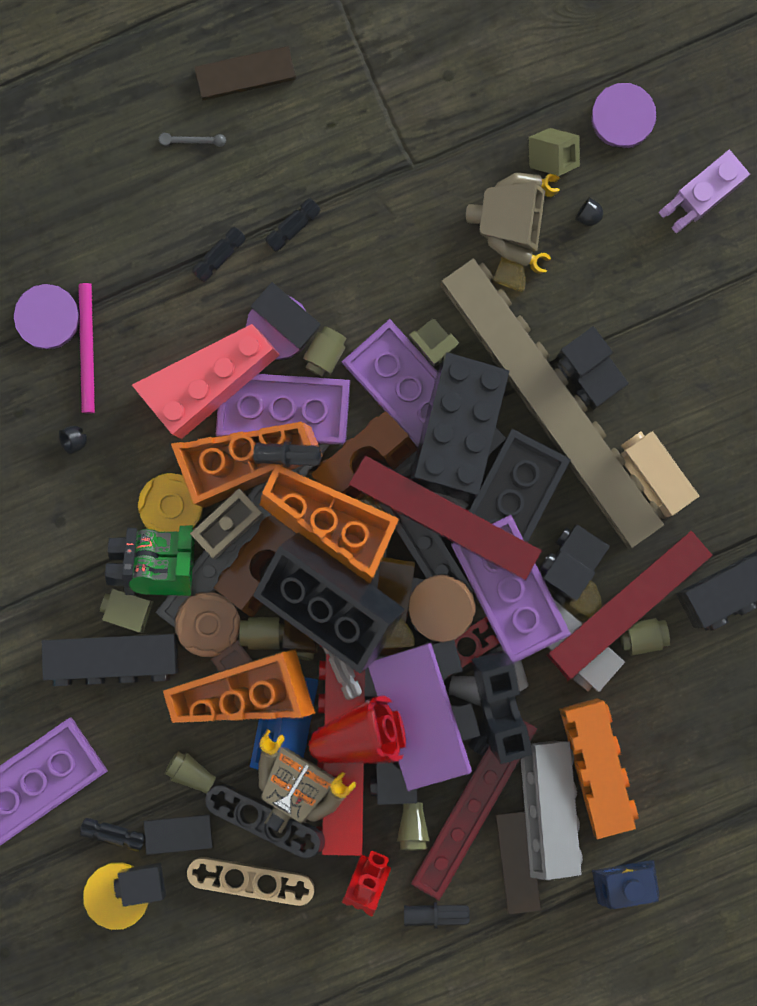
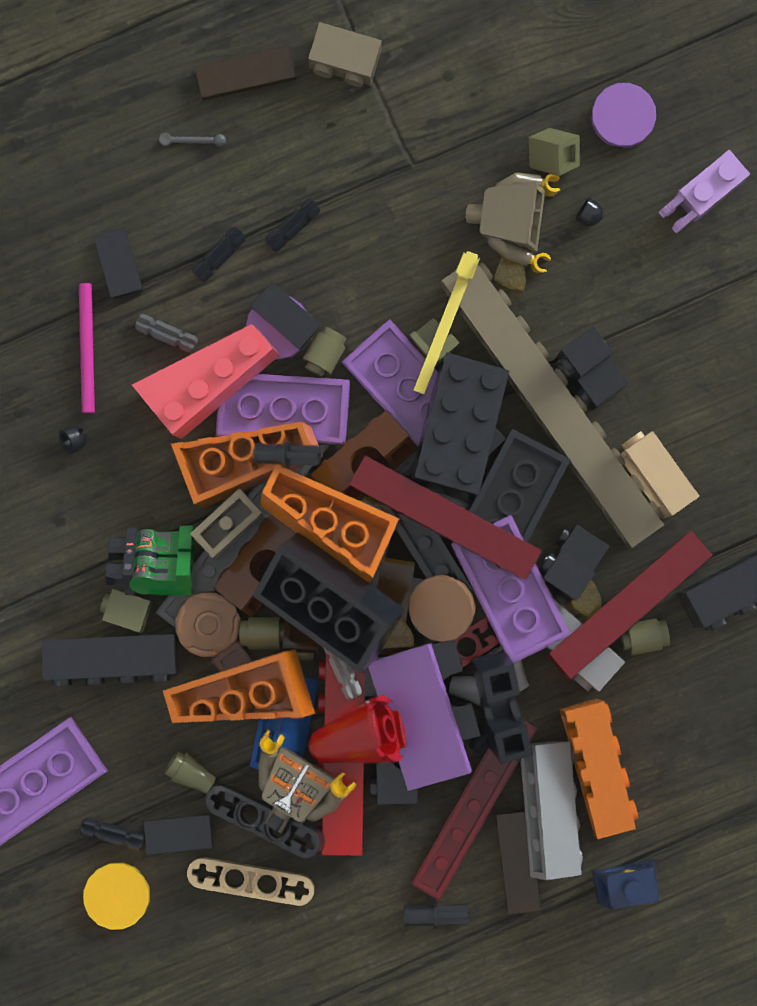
(46, 316): medium lavender tile -> none
(118, 263): none -> black tile
(140, 884): black brick -> none
(166, 333): none -> dark grey axle
(167, 504): yellow tile -> none
(344, 55): none -> dark tan brick
(367, 882): red hips -> none
(413, 828): olive cone -> none
(465, 271): none -> light yellow piece

